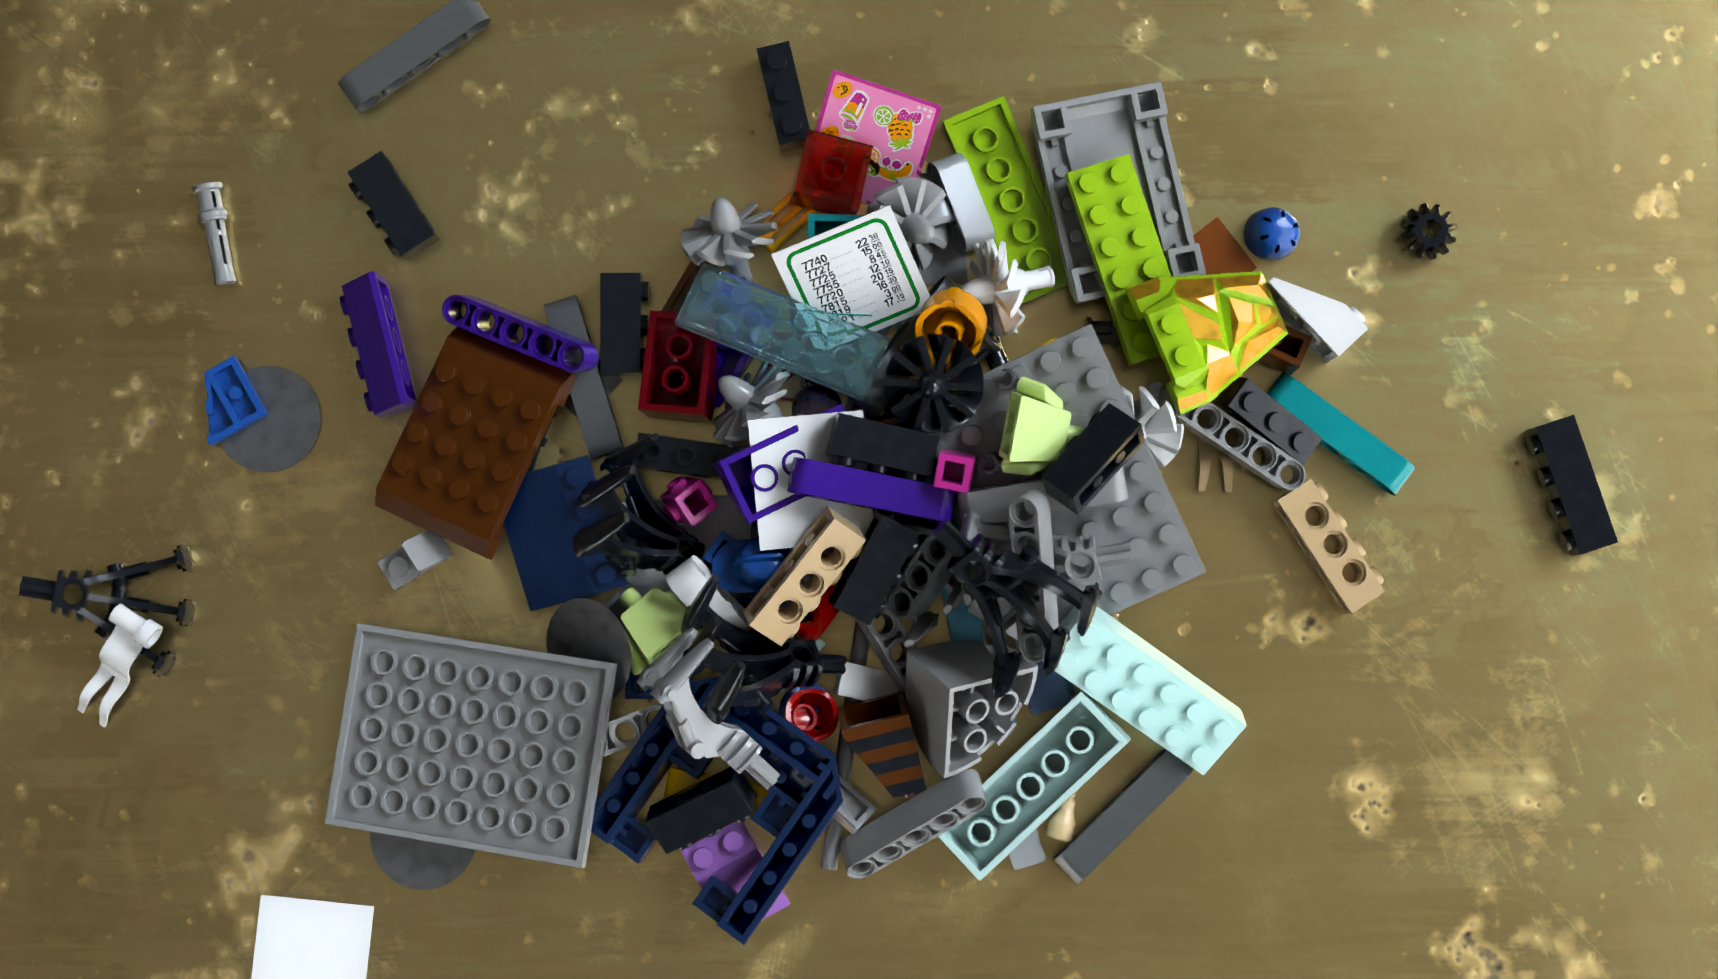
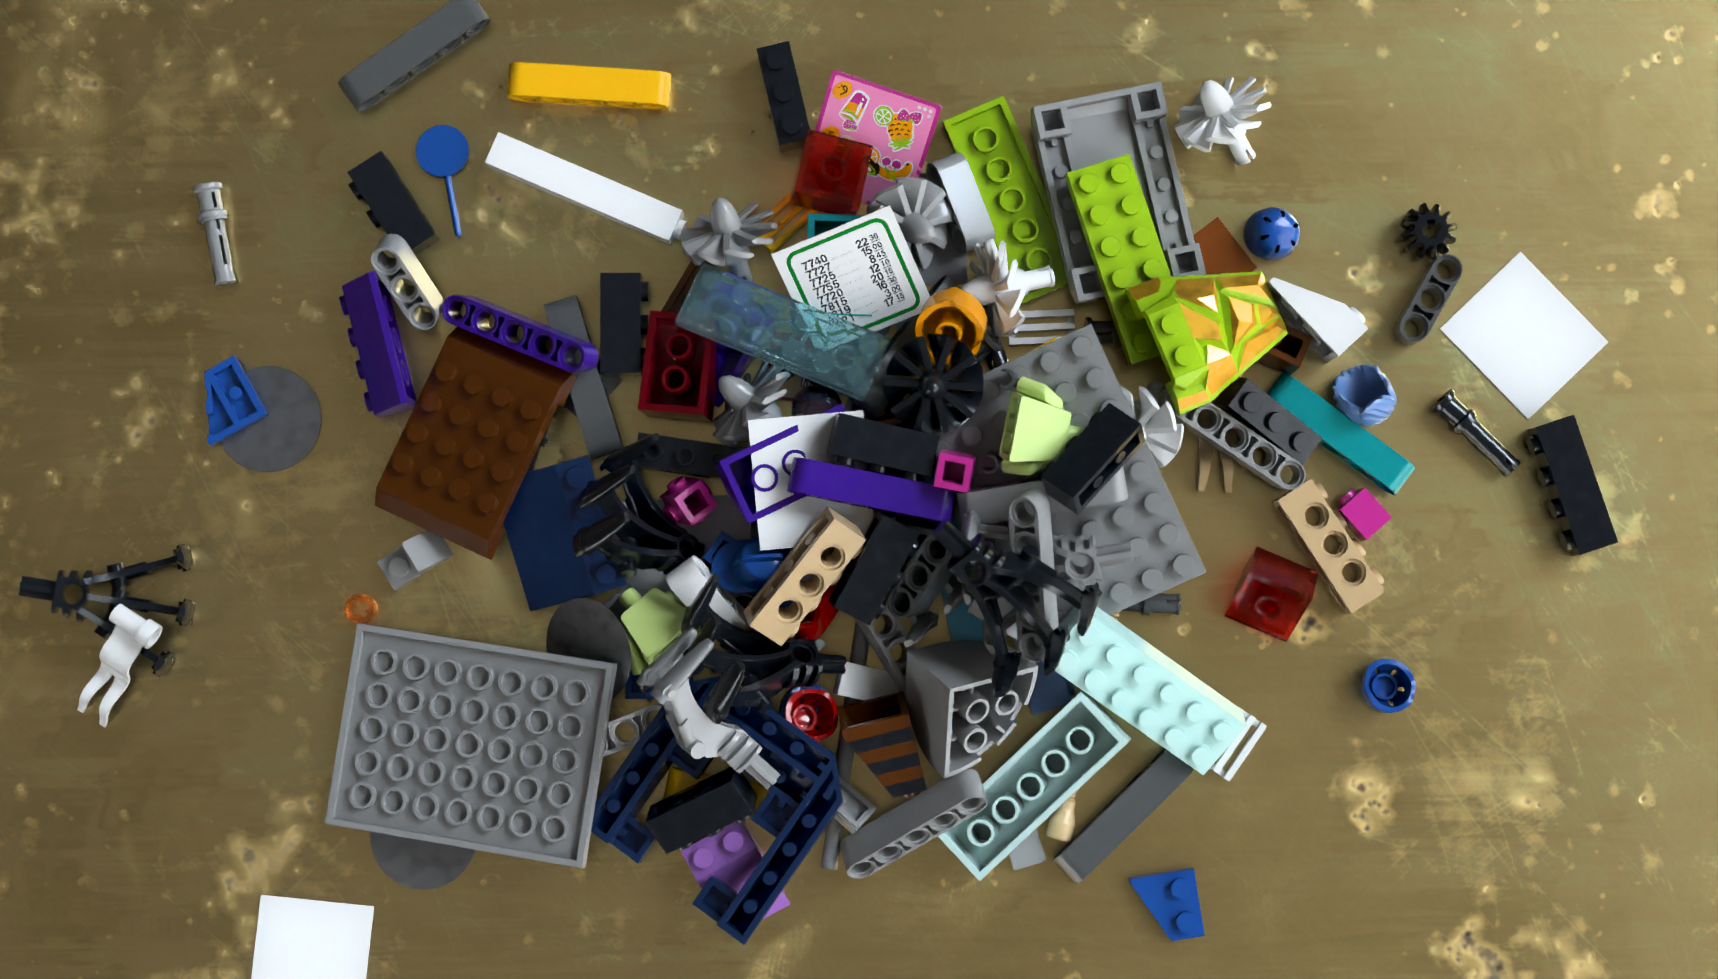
(363, 598): none -> clear orange bush
(407, 267): none -> light grey beam
(443, 153): none -> blue piece
(586, 189): none -> white brick
(589, 86): none -> yellow beam
(1037, 314): none -> white tile
(1158, 604): none -> dark grey pin
(1172, 901): none -> blue wing
(1219, 118): none -> white piece
(1229, 773): none -> white tile
(1272, 594): none -> clear red slope
(1362, 513): none -> dark pink brick
(1364, 395): none -> medium blue hair
(1383, 686): none -> blue helmet
(1438, 288): none -> dark grey beam
(1464, 421): none -> black pin
(1524, 335): none -> white sticker

